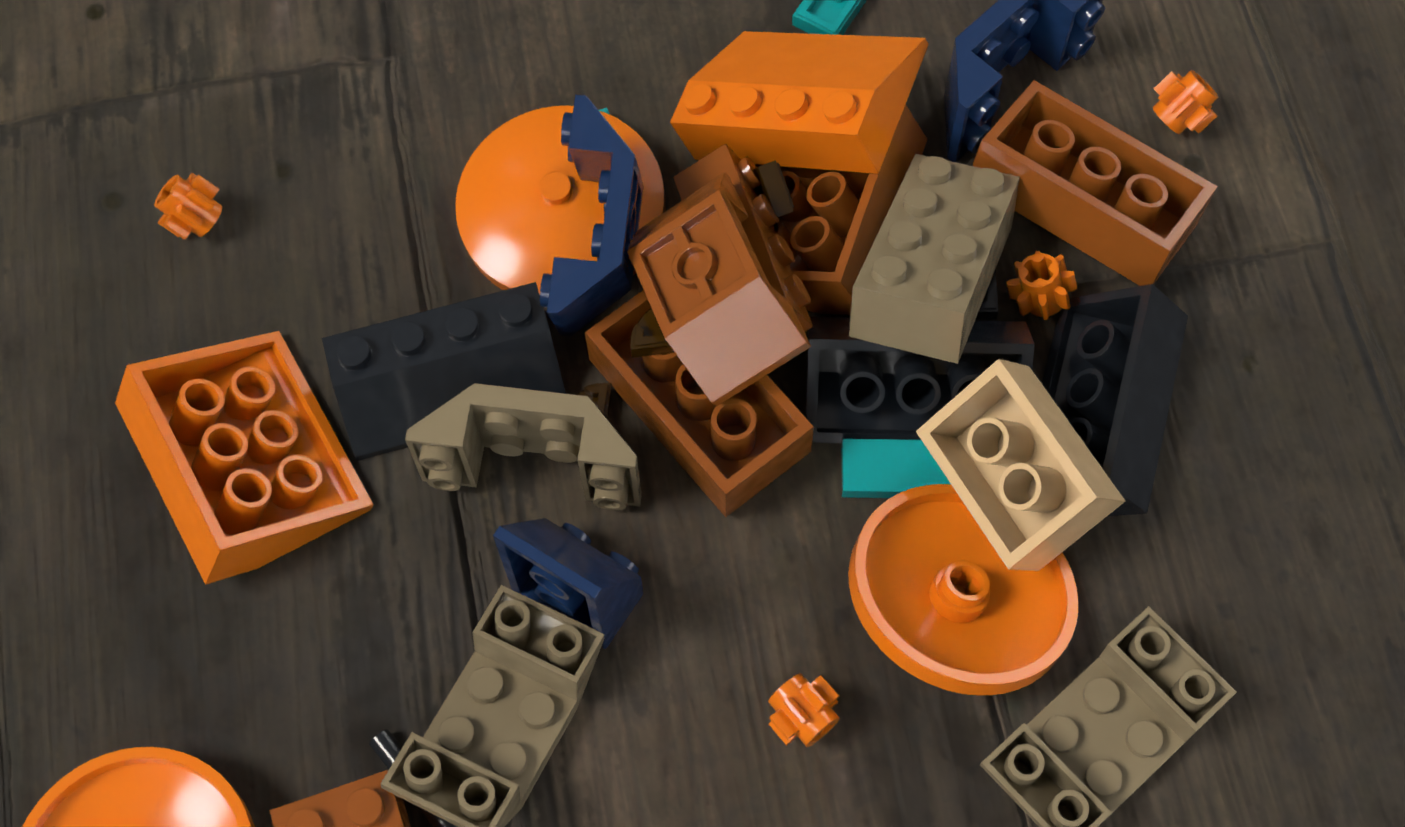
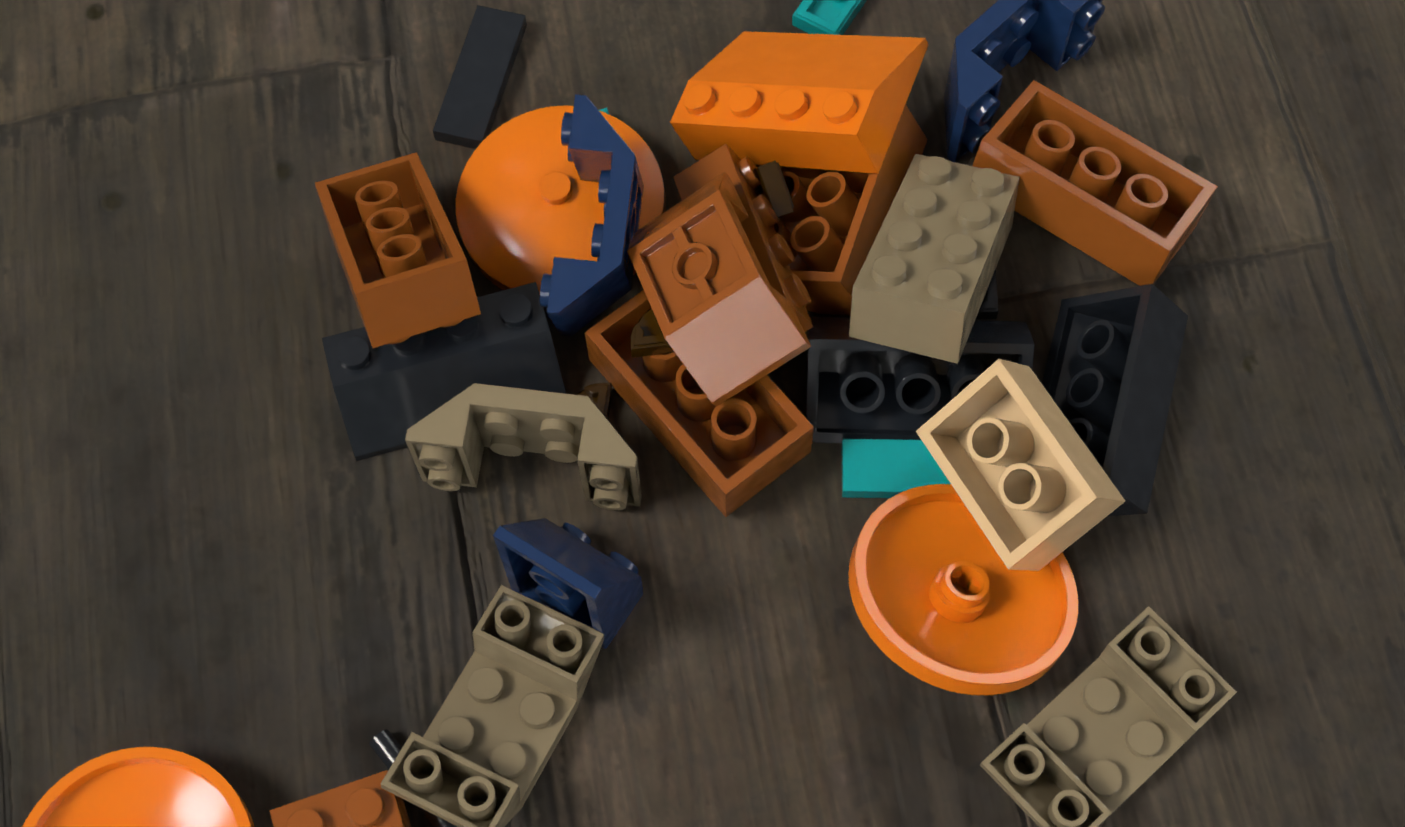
(188, 205): orange gear -> none
(239, 452): orange slope -> none
(397, 250): none -> dark orange brick
(480, 77): none -> black tile
(803, 710): orange gear -> none
(1042, 285): orange gear -> none
(1185, 102): orange gear -> none

